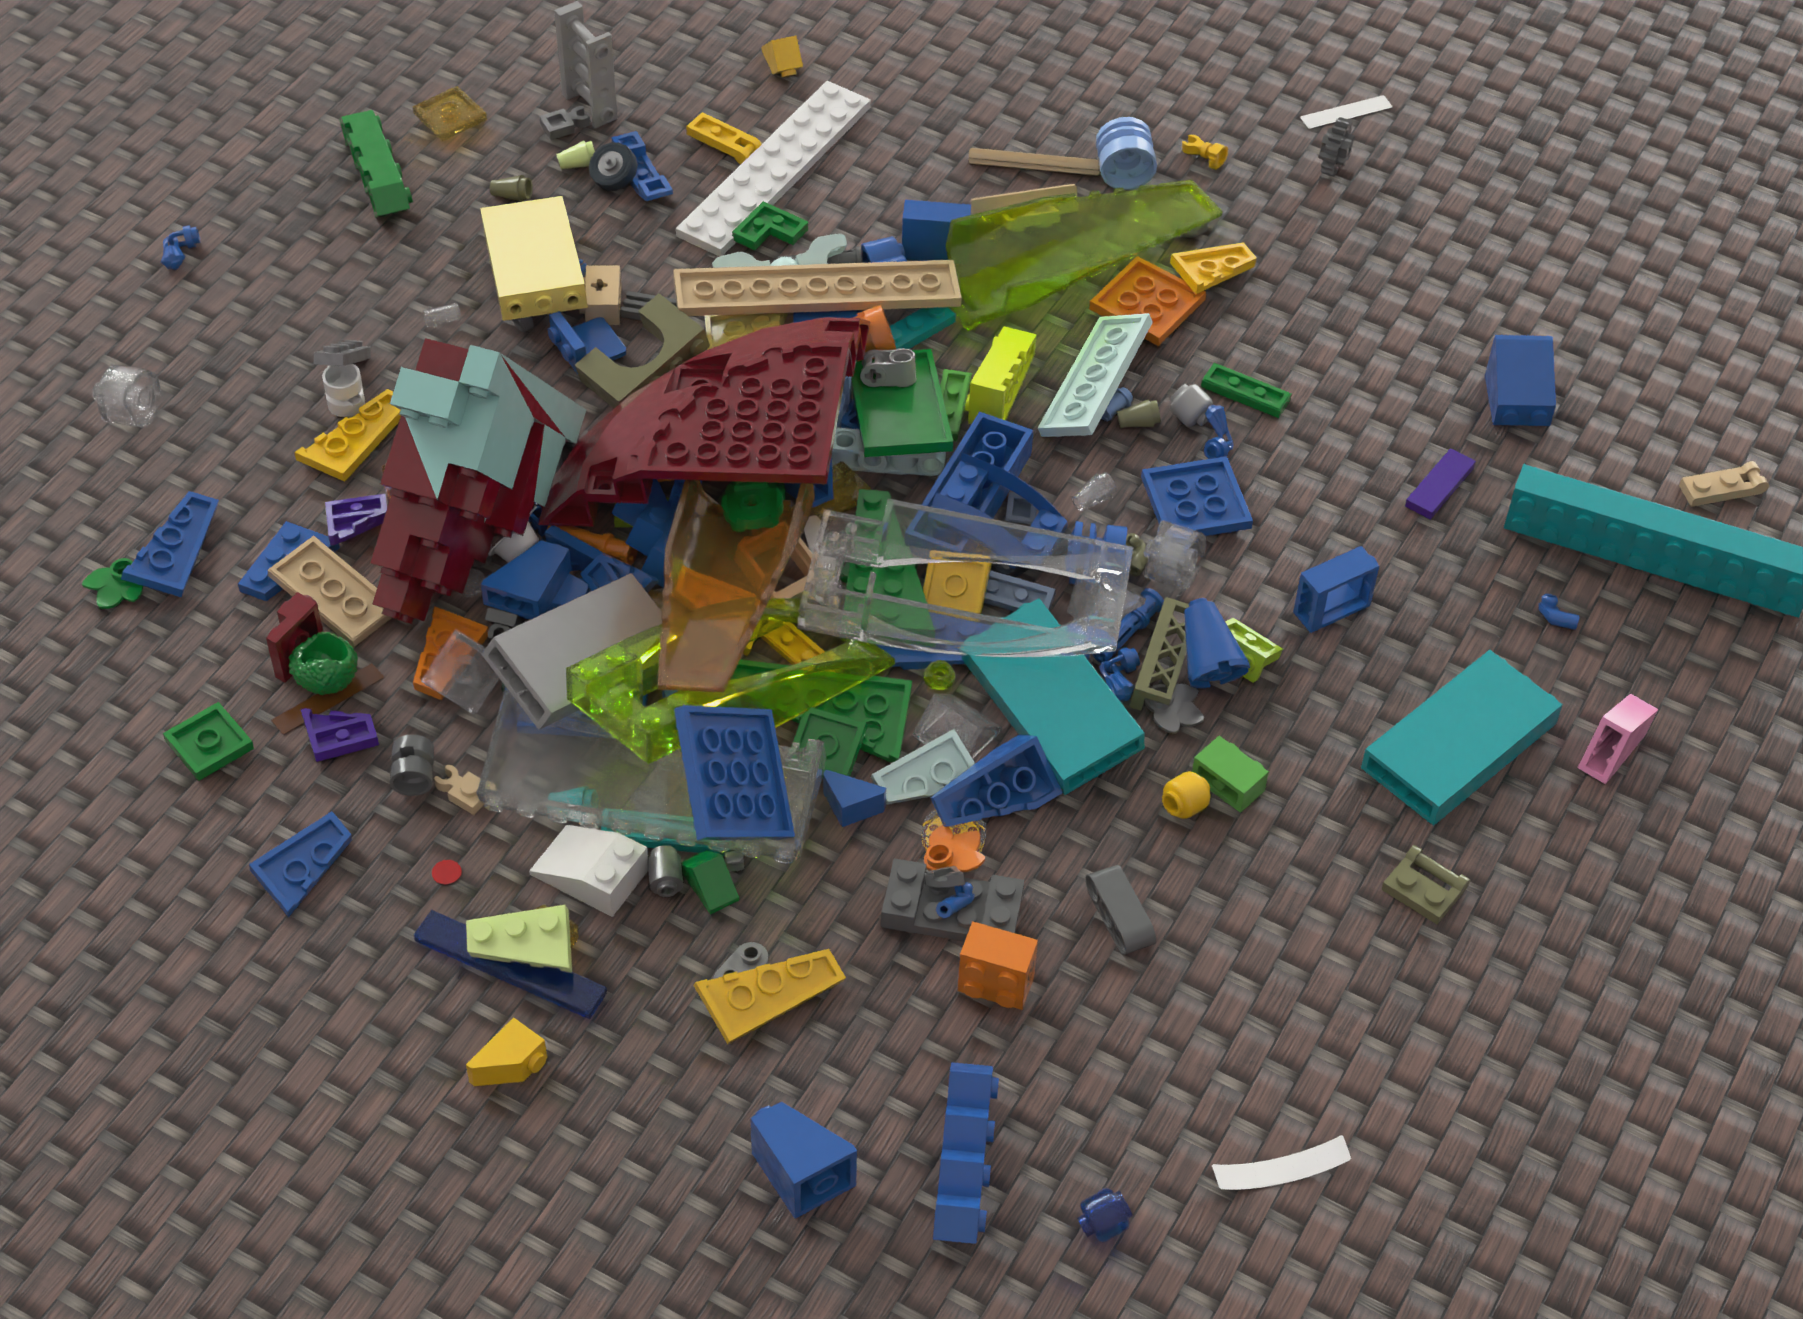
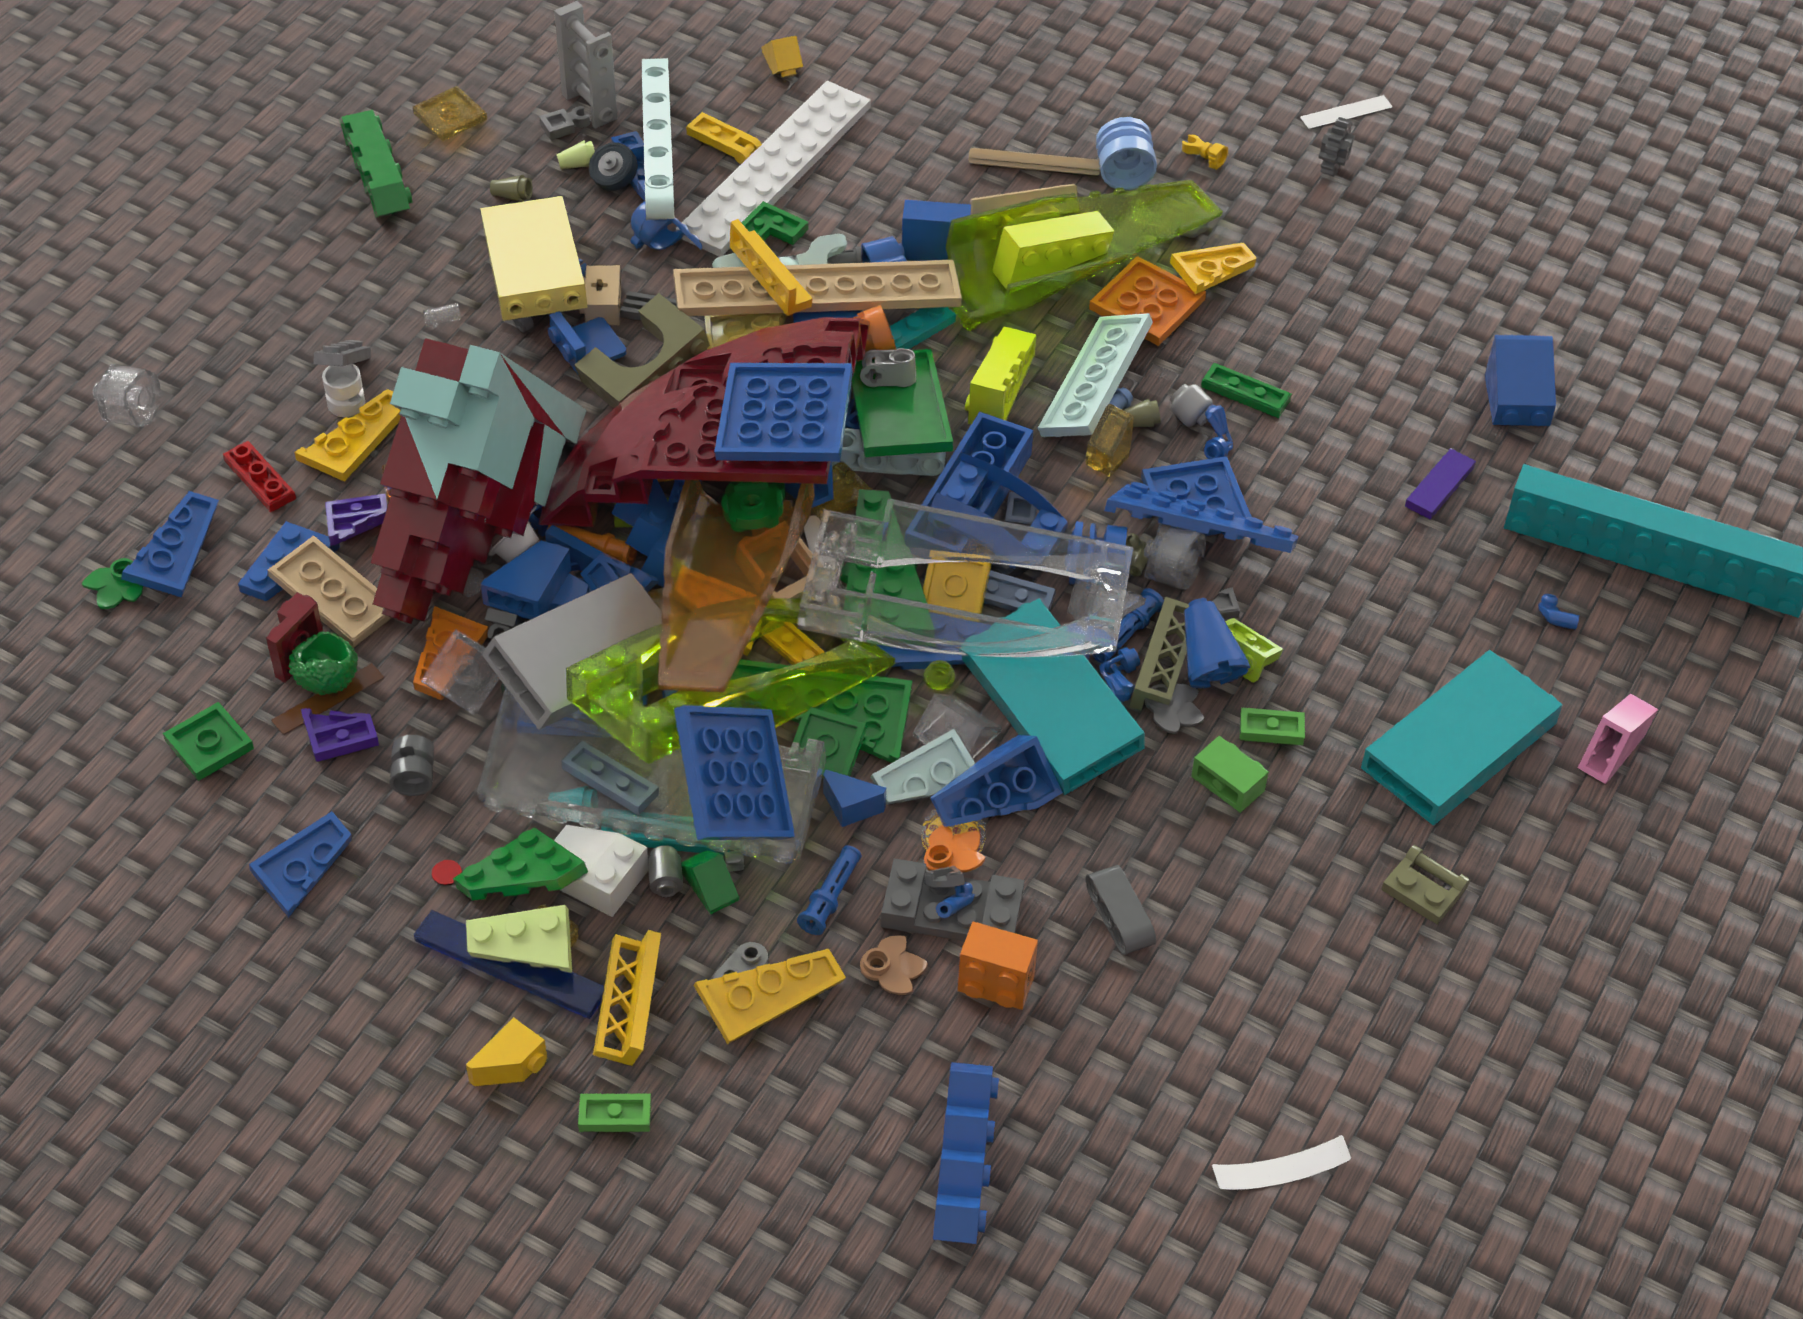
(172, 254): blue piece -> none
(259, 476): none -> red tile
(460, 789): tan plate -> none
(519, 866): none -> green plate
(610, 777): none -> sand blue plate
(614, 1113): none -> bright green plate
(639, 1002): none -> yellow fence
(655, 232): none -> blue hair
(657, 140): none -> light aqua beam
(768, 269): none -> yellow fence
(784, 412): none -> blue plate
(801, 1158): blue slope -> none
(846, 862): none -> blue pin
(896, 963): none -> medium nougat plate
(955, 390): bright green tile -> none
(1050, 246): none -> neon yellow wedge
(1095, 491): clear cone -> none
(1104, 1215): clear blue head -> none
(1110, 441): none -> clear yellow slope
(1186, 795): yellow head -> none
(1194, 516): none -> blue wing
(1227, 604): none -> flat silver tile
(1272, 726): none -> bright green plate
(1356, 575): blue window -> none
(1724, 485): tan plate -> none

